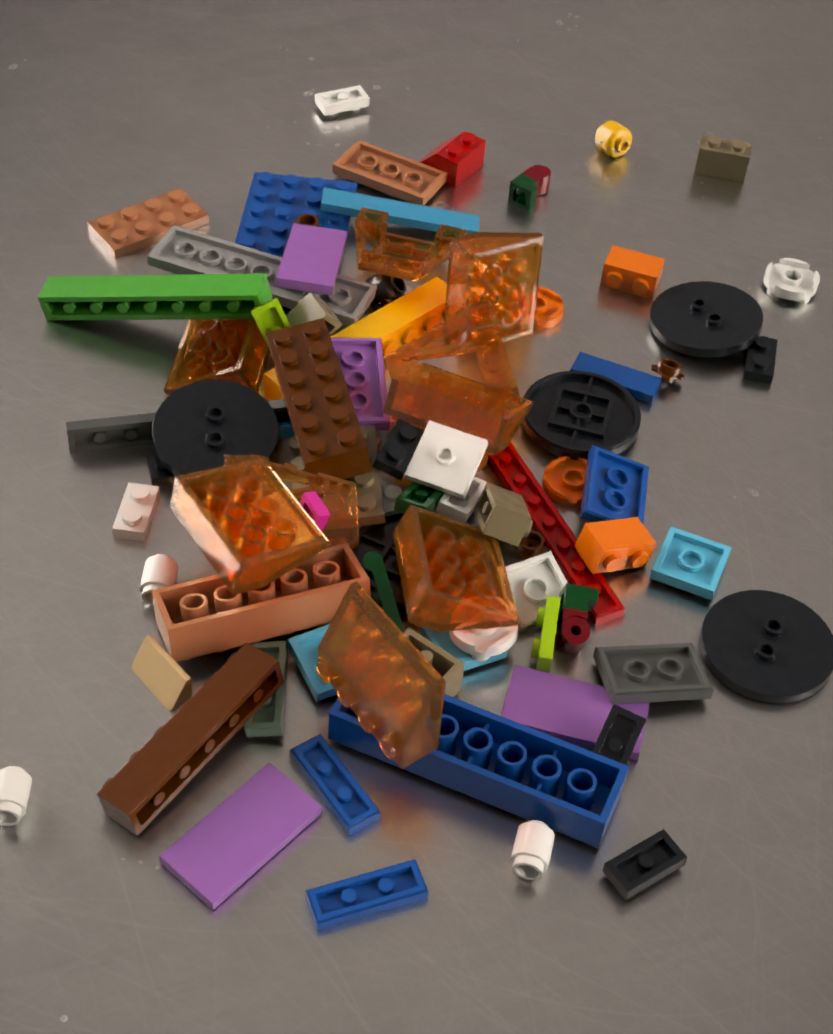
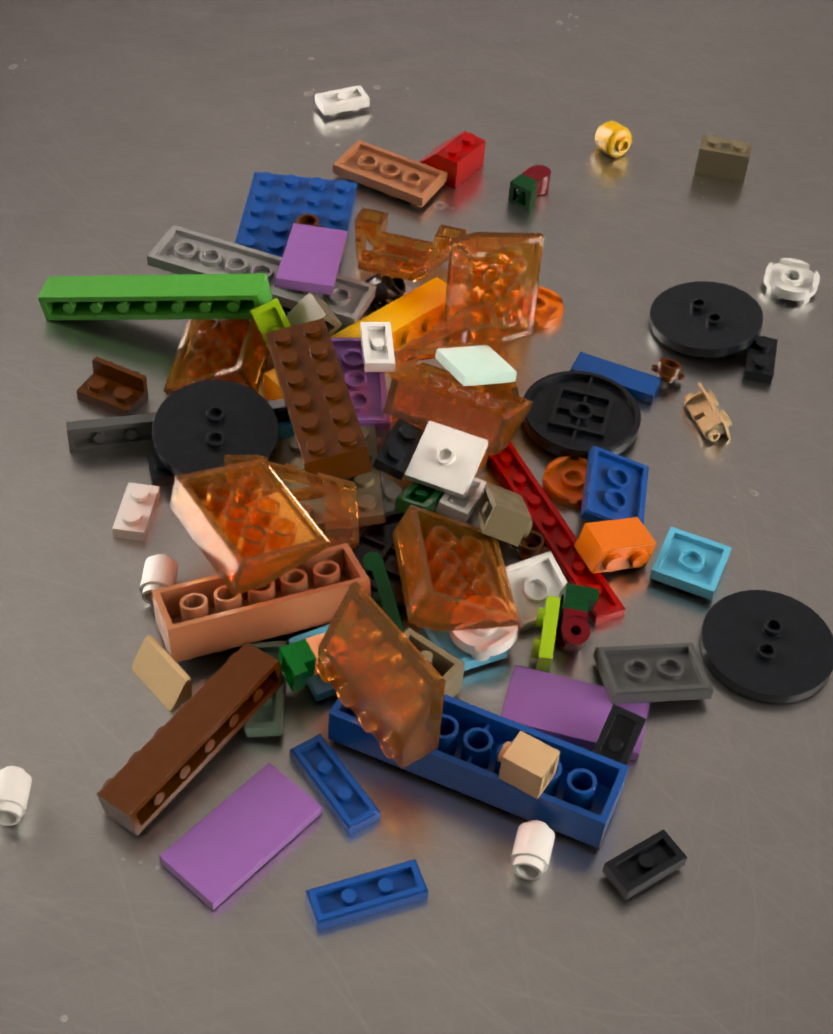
(114, 388): none -> reddish brown bracket
(146, 222): nougat plate -> none
(299, 661): none -> green leg
(315, 508): dark pink plate -> none
(377, 347): none -> white plate
(399, 212): dark azure tile -> none
(475, 365): none -> light aqua tile
(528, 764): none -> tan brick
(632, 272): orange brick -> none
(714, 421): none -> tan hinge

